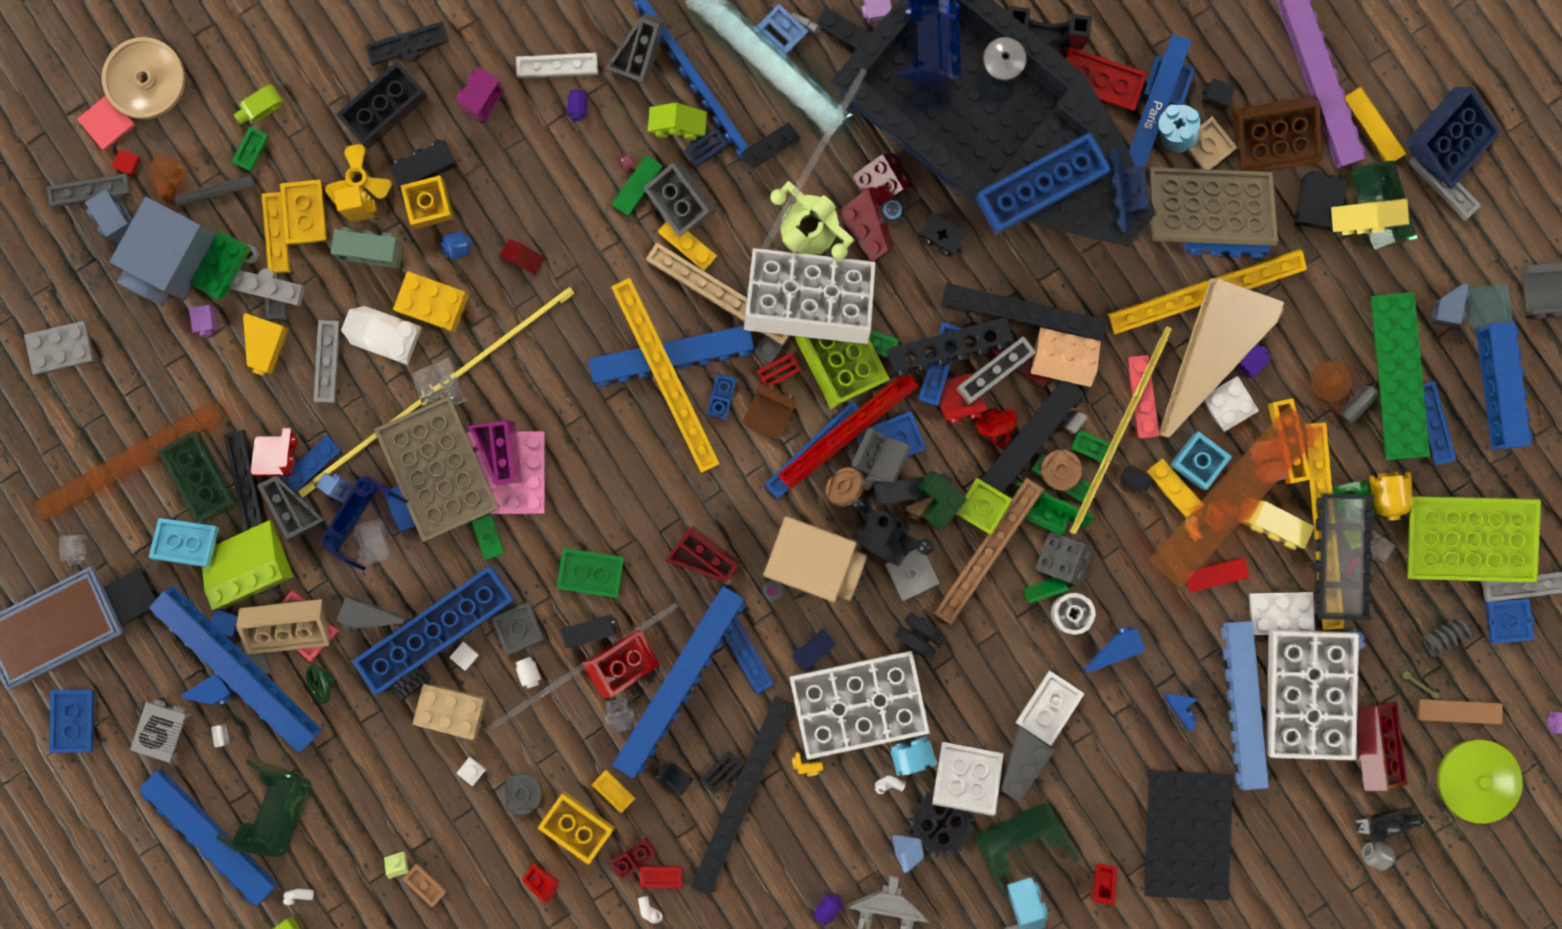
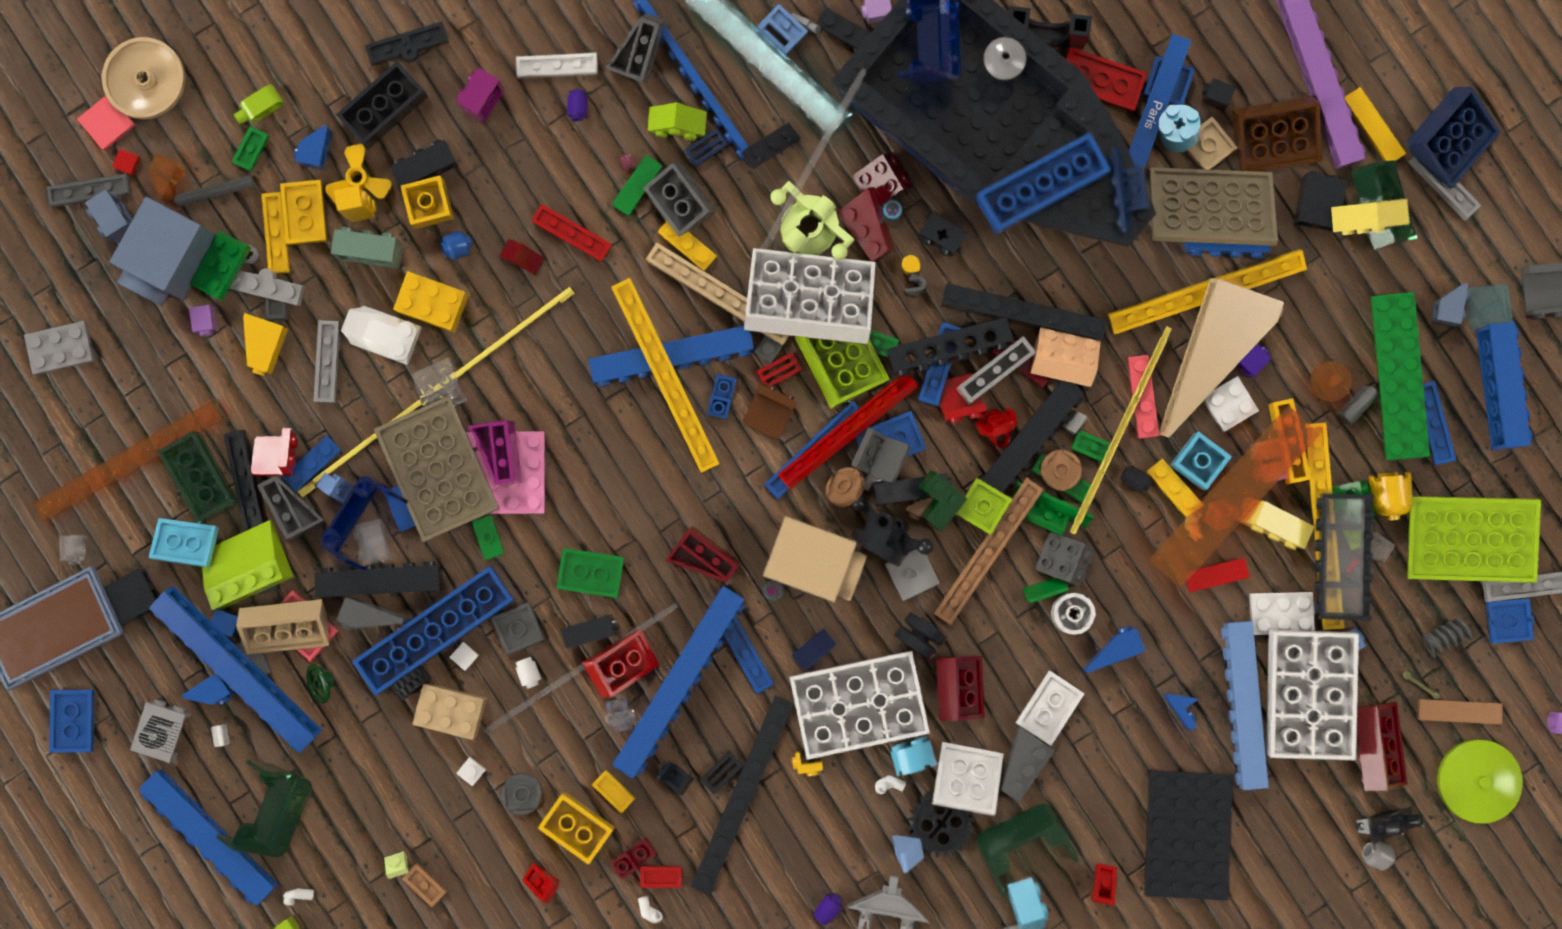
(314, 149): none -> blue slope
(378, 581): none -> black brick
(571, 233): none -> red plate
(911, 267): none -> leg
(960, 688): none -> dark red slope

